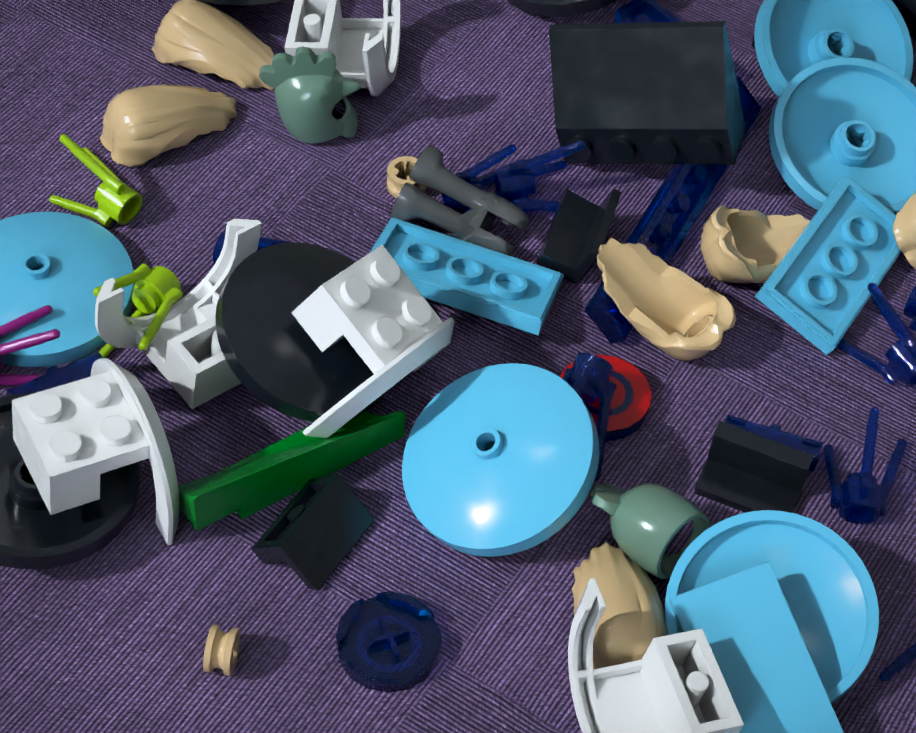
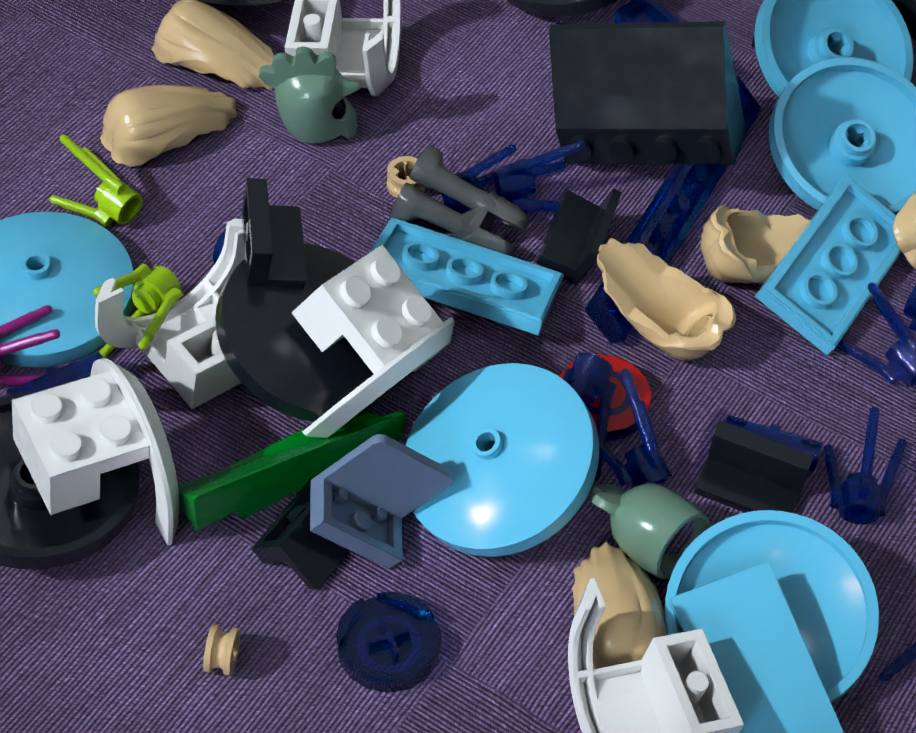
(271, 239): none -> black panel
(368, 494): none -> sand blue bracket
(646, 461): none -> clear blue plant

